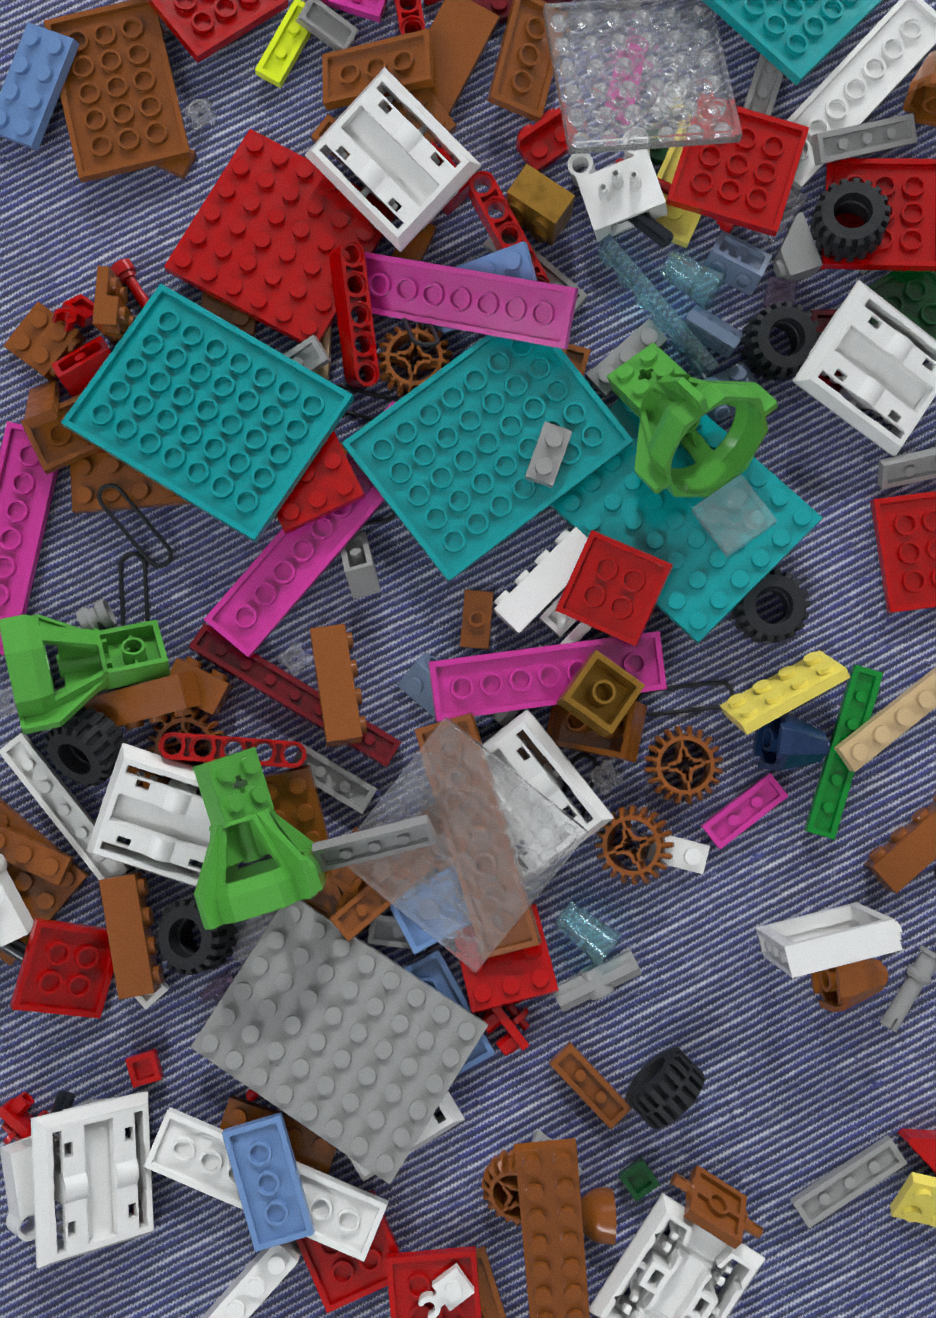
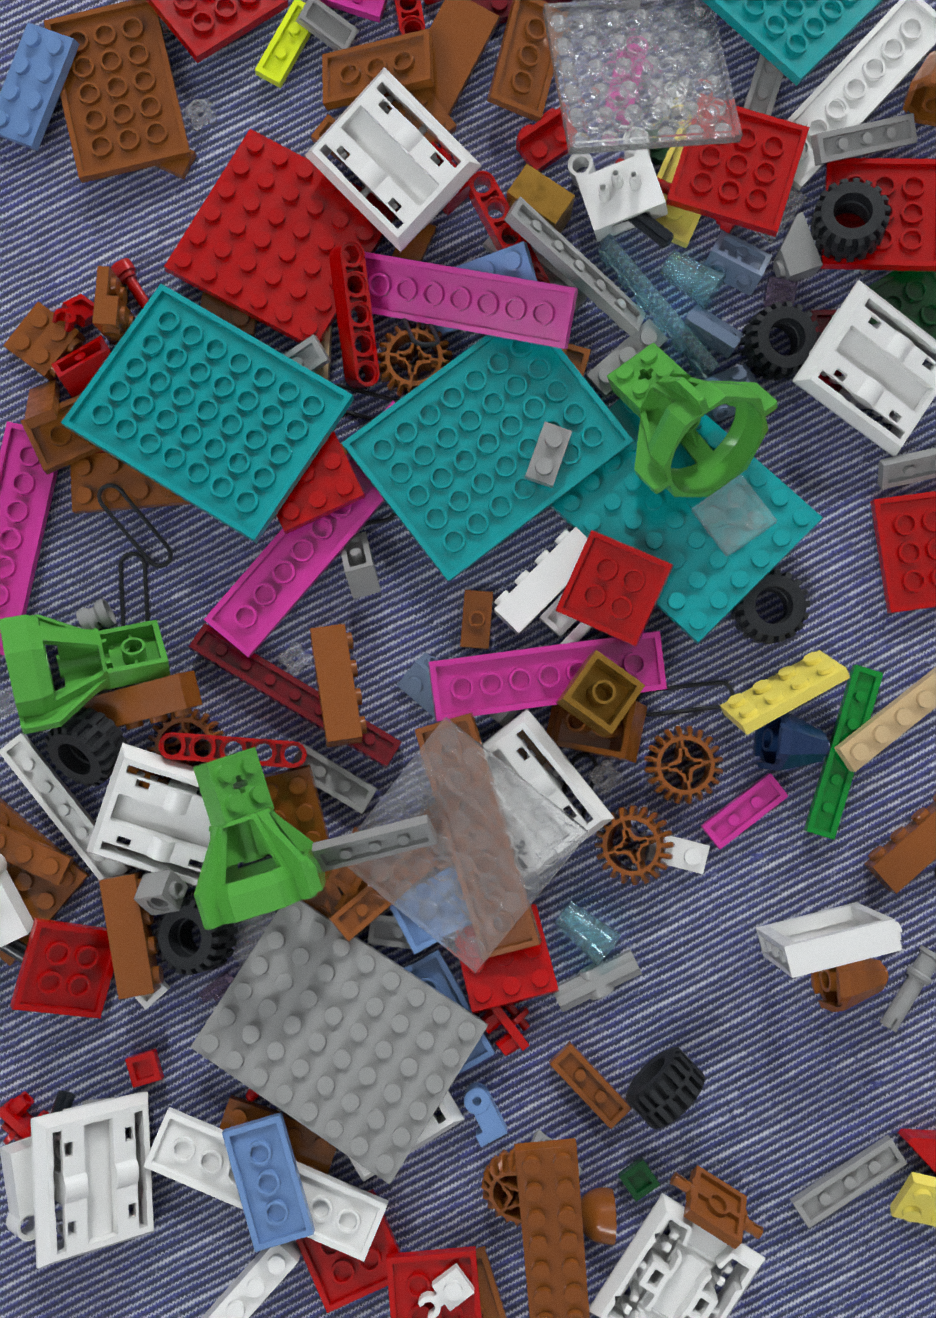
(161, 892): none -> light grey brick
(212, 686): dark orange brick -> none
(481, 1104): none -> medium blue leg
(575, 266): none -> light grey plate

